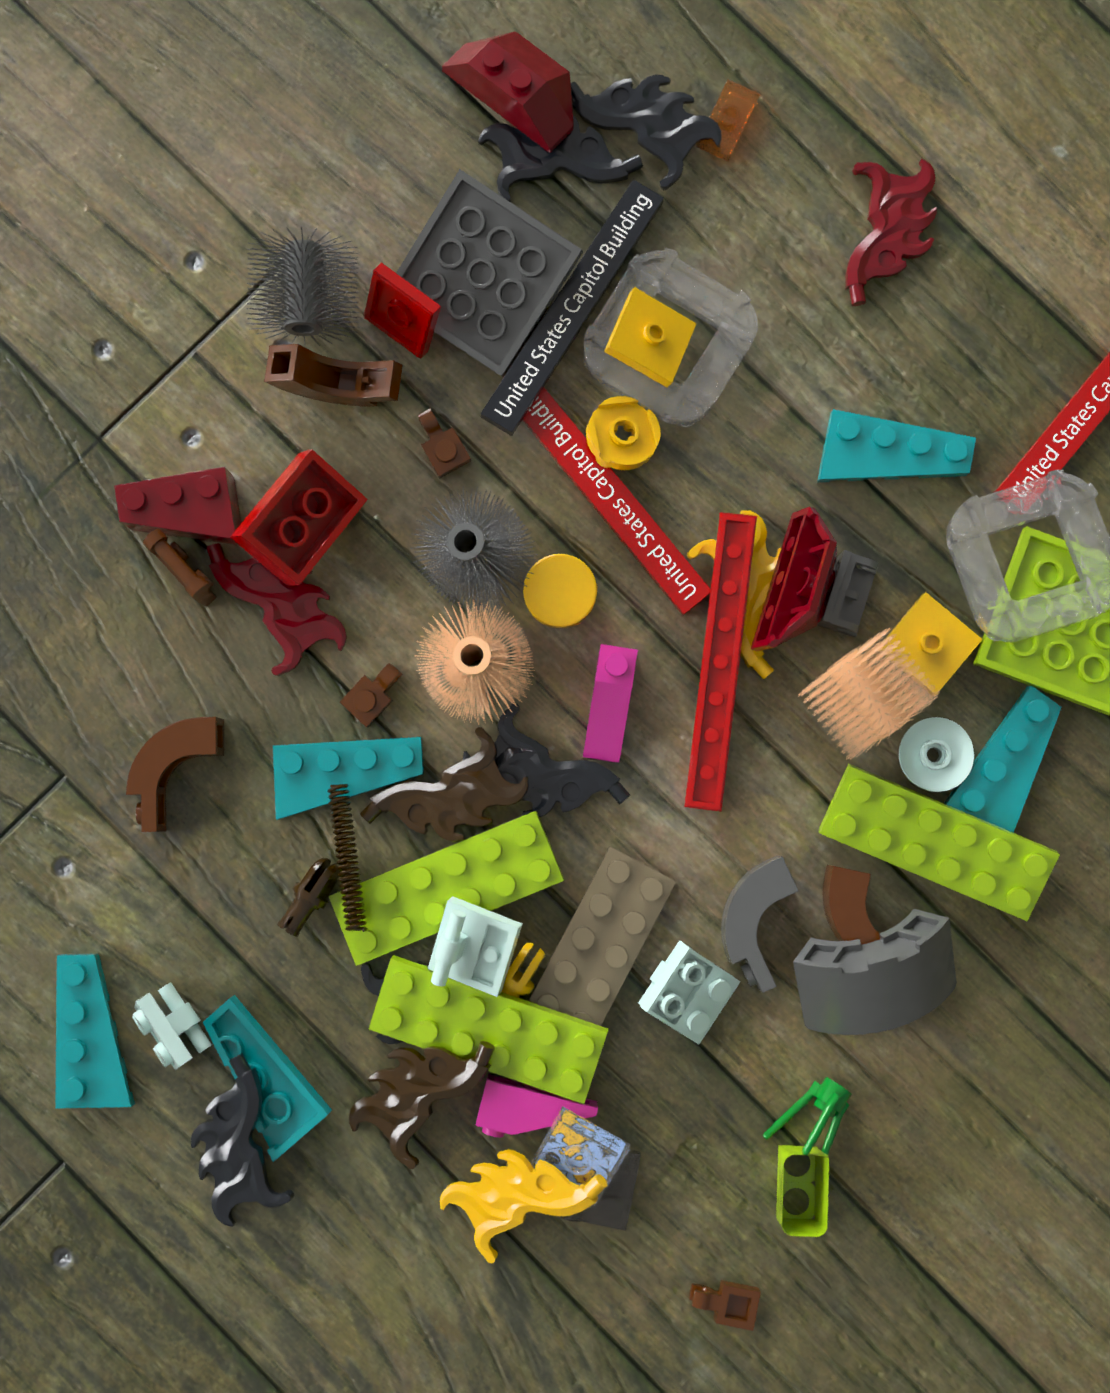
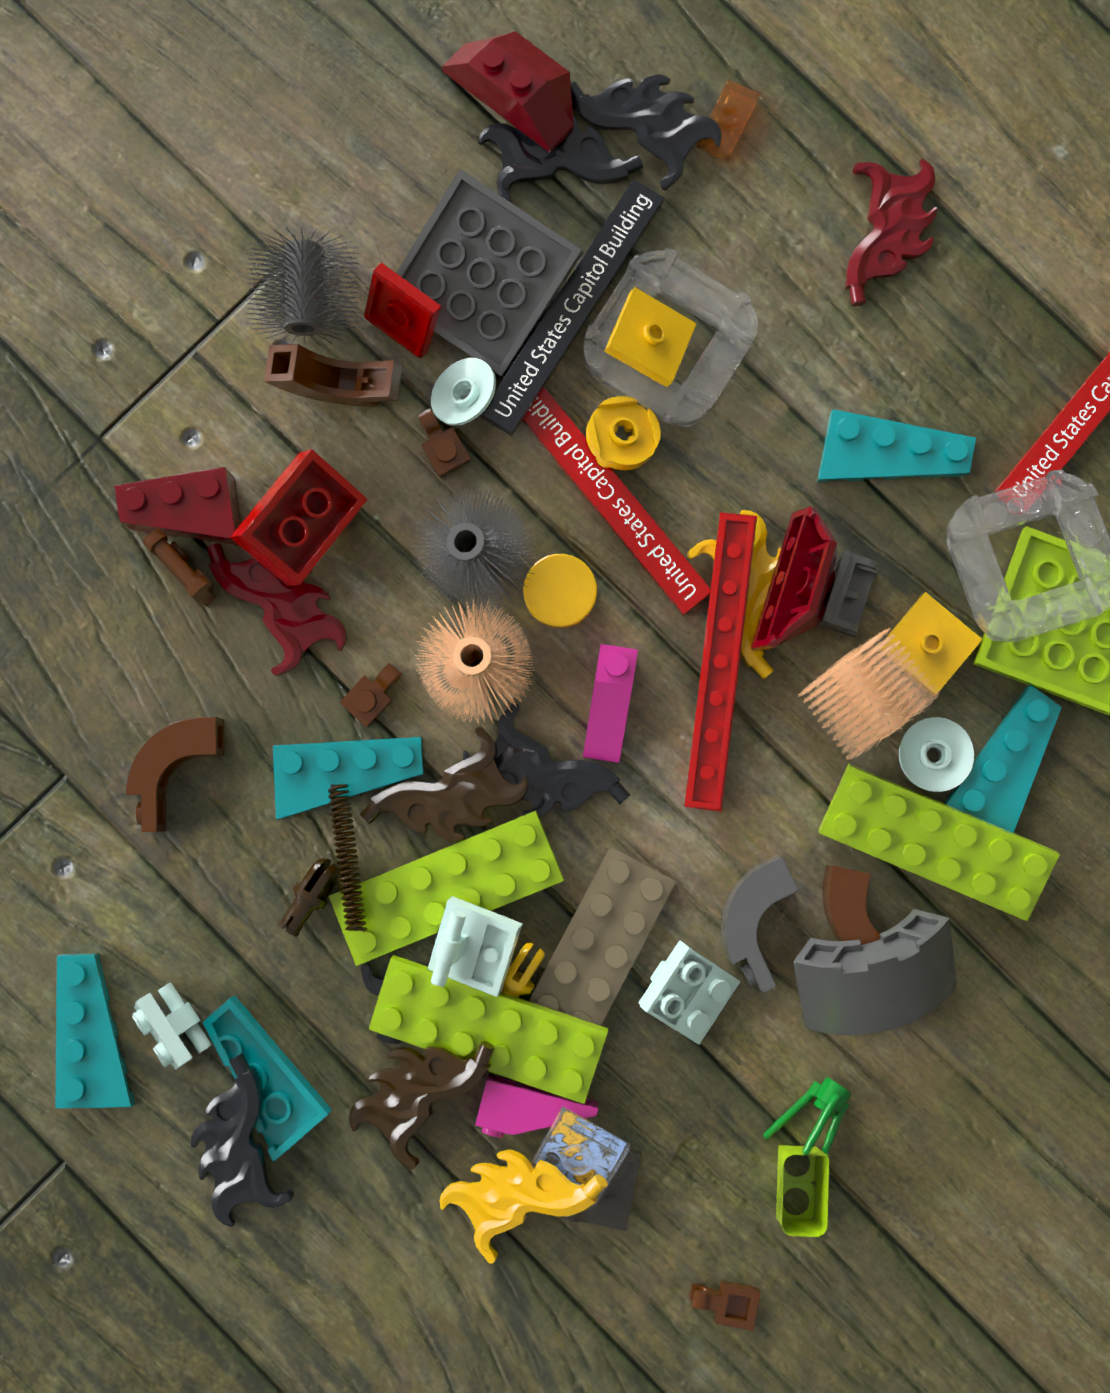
(463, 391): none -> light aqua dish

